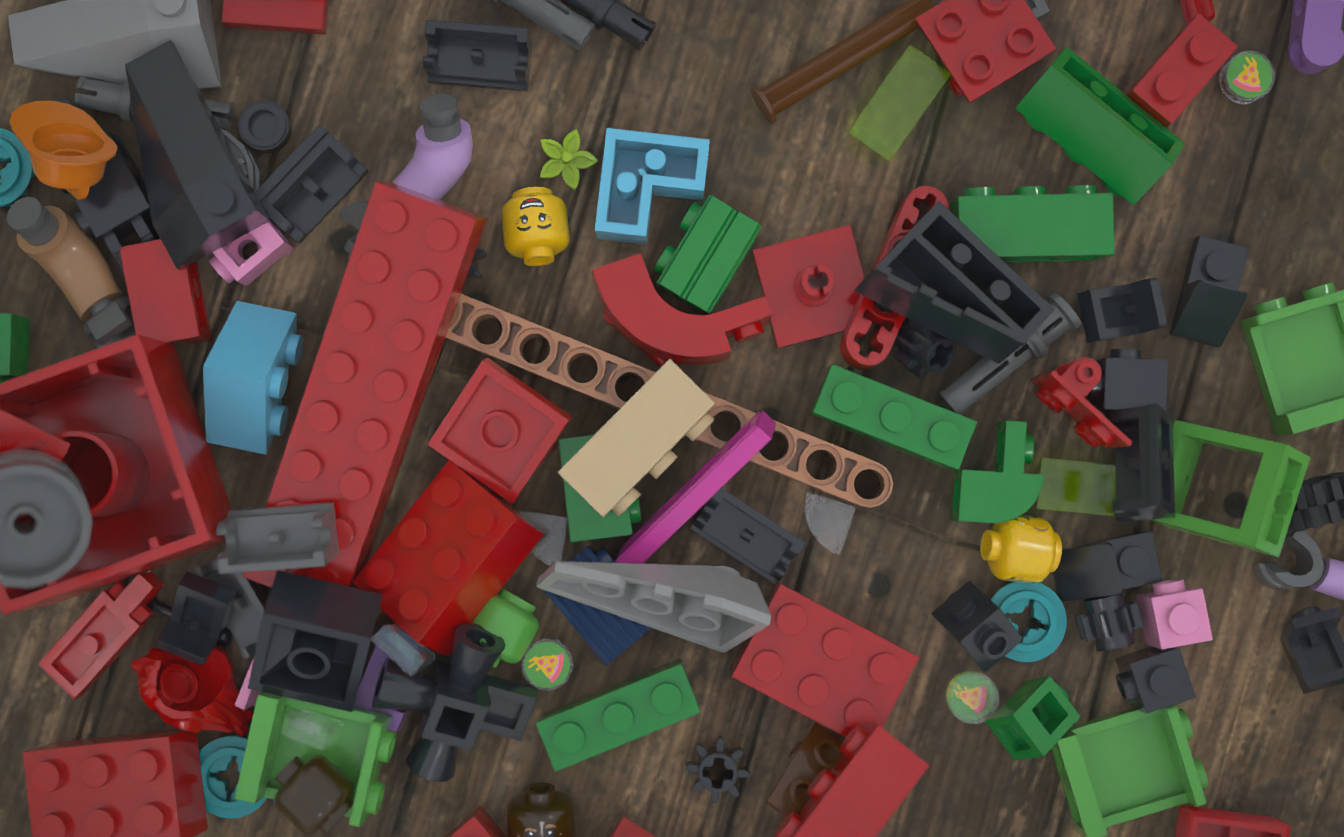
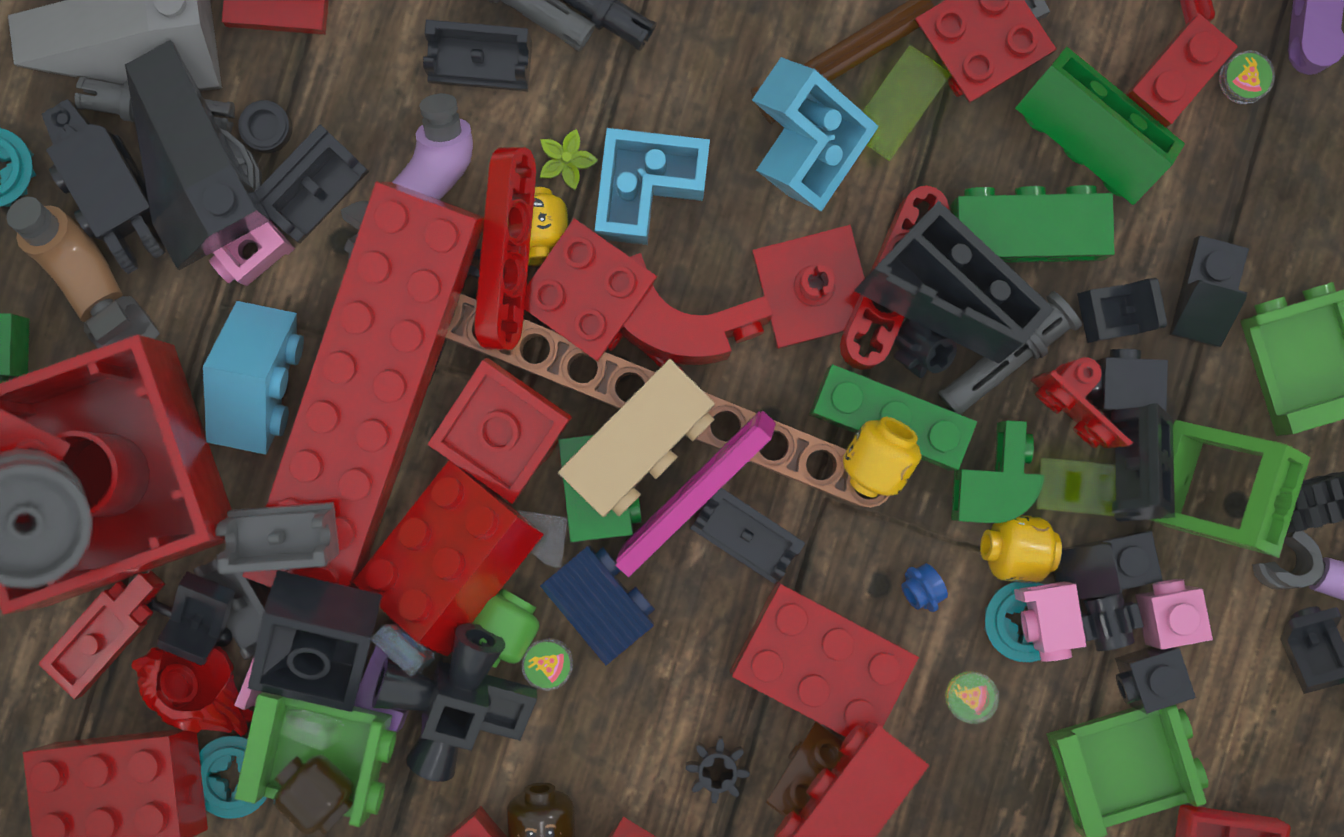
(63, 145): orange piece -> none
(162, 299): red panel -> none
(505, 247): none -> red beam
(587, 290): none -> red hinge
(618, 715): green brick -> none
(687, 601): light grey wedge -> none
(707, 254): green brick -> none
(819, 134): none -> medium azure brick
(828, 520): clear tile -> none
(882, 457): none -> yellow head
(924, 587): none -> blue plate
(977, 625): black bracket -> none
(1033, 719): green brick -> none
(1052, 619): none -> bright pink brick

